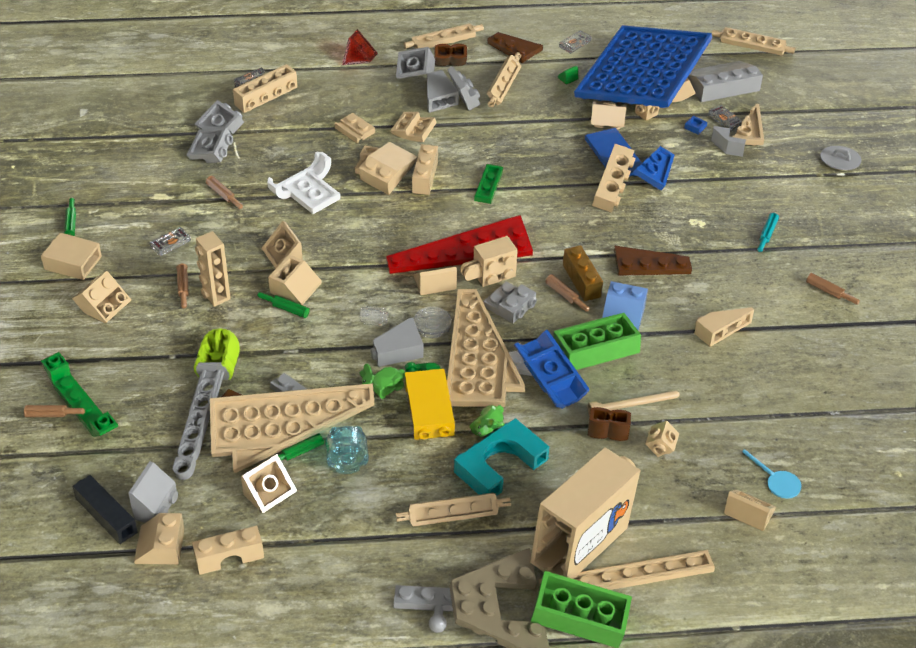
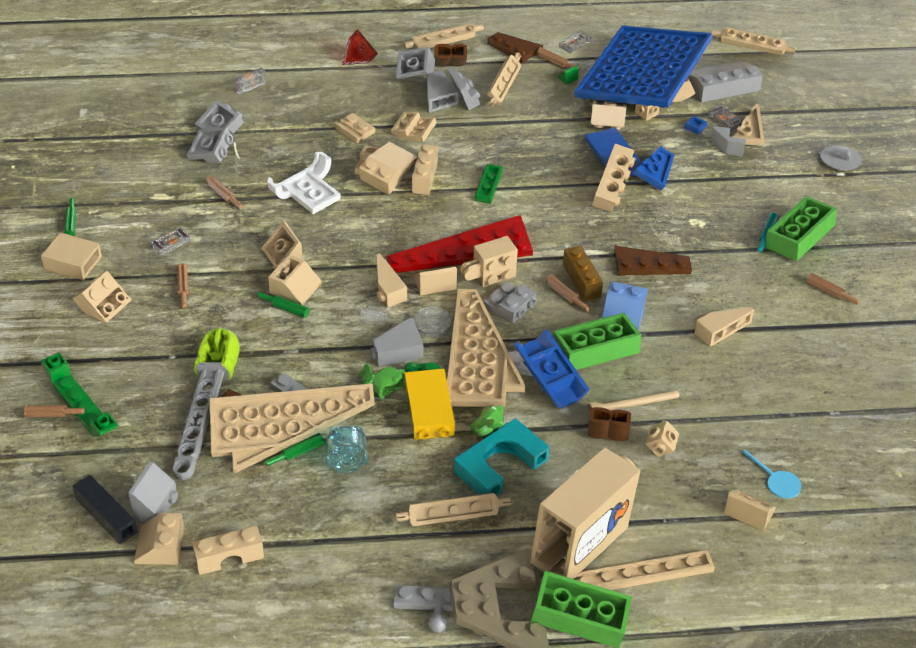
(212, 268): tan brick -> none
(265, 88): tan brick -> none
(267, 484): tan slope -> none
(390, 286): none -> tan slope
(554, 58): none -> medium nougat axle
(801, 228): none -> bright green brick

